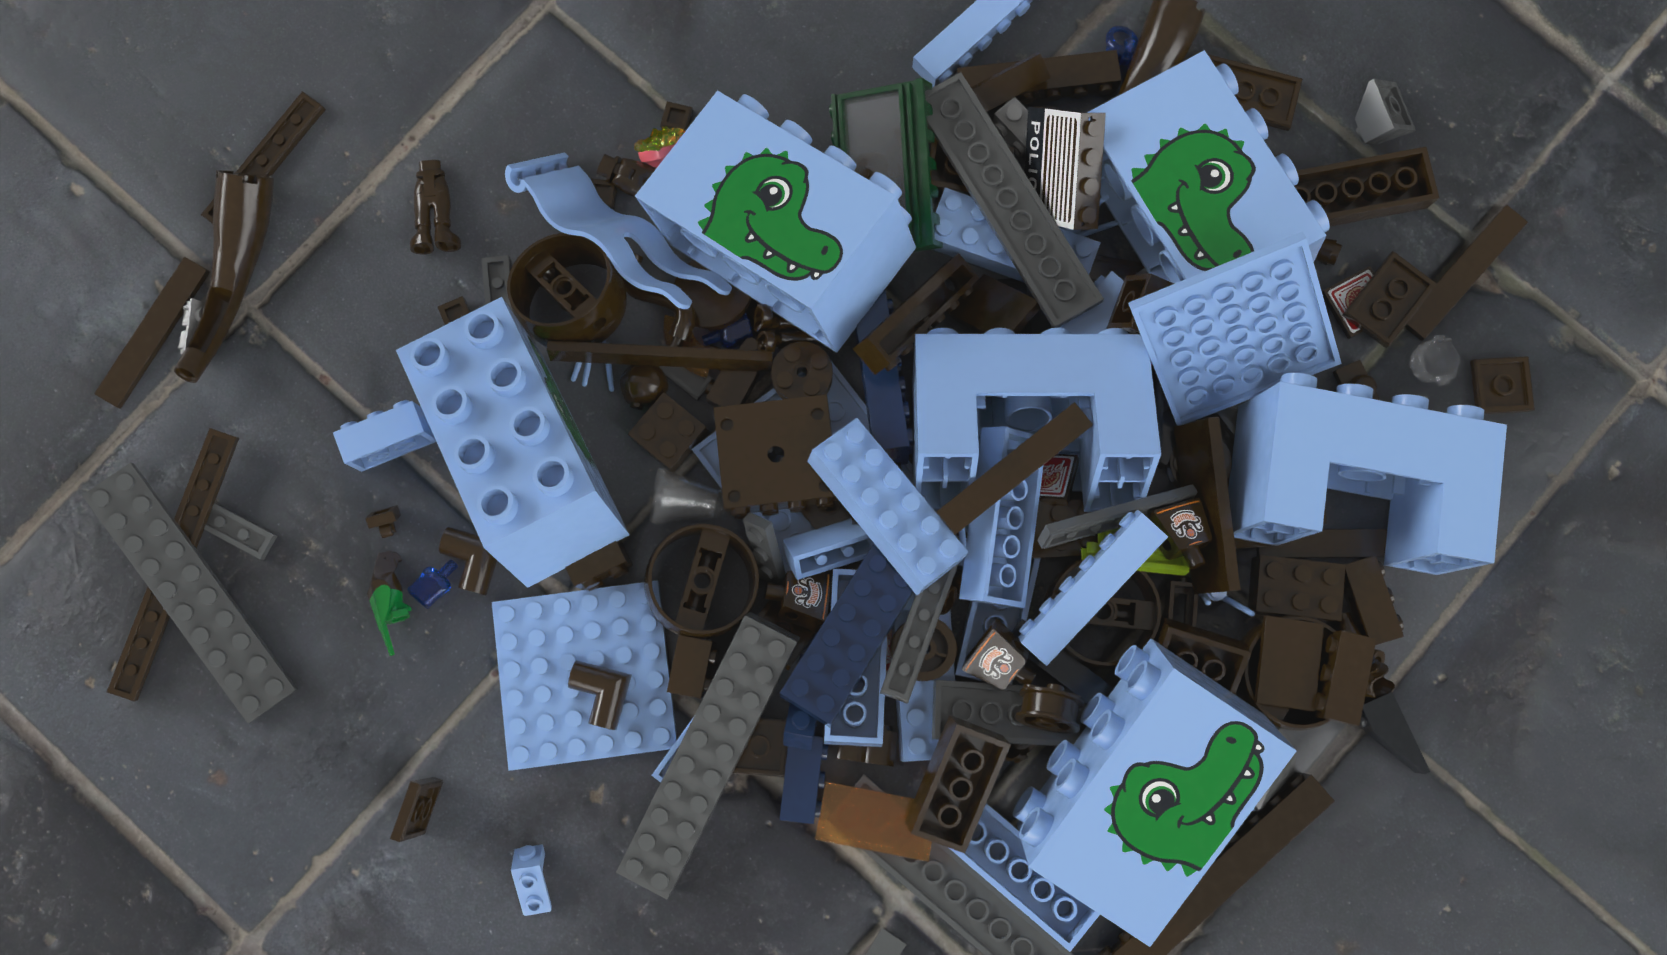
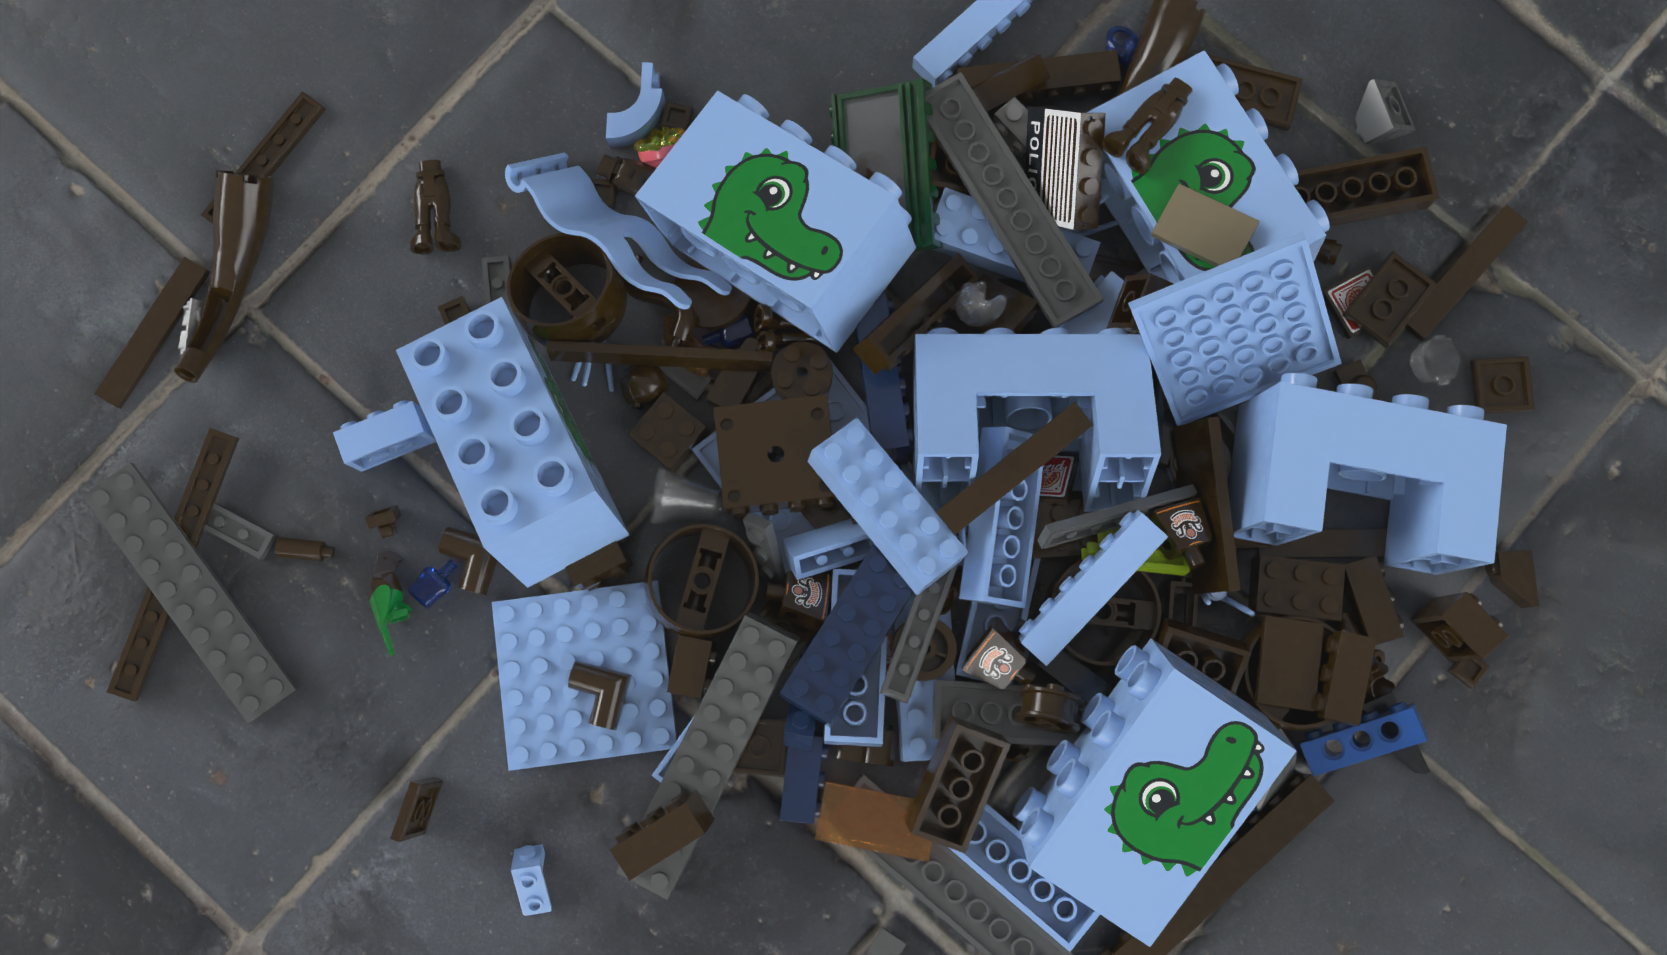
(303, 549): none -> dark brown cylinder
(638, 120): none -> light blue arch
(661, 833): none -> dark brown brick
(973, 307): none -> clear cap
(1160, 110): none -> dark brown piece
(1204, 227): none -> dark tan tile
(1324, 760): none -> blue brick
(1460, 627): none -> dark brown brick
(1469, 671): none -> dark brown tile
(1515, 577): none -> dark brown slope

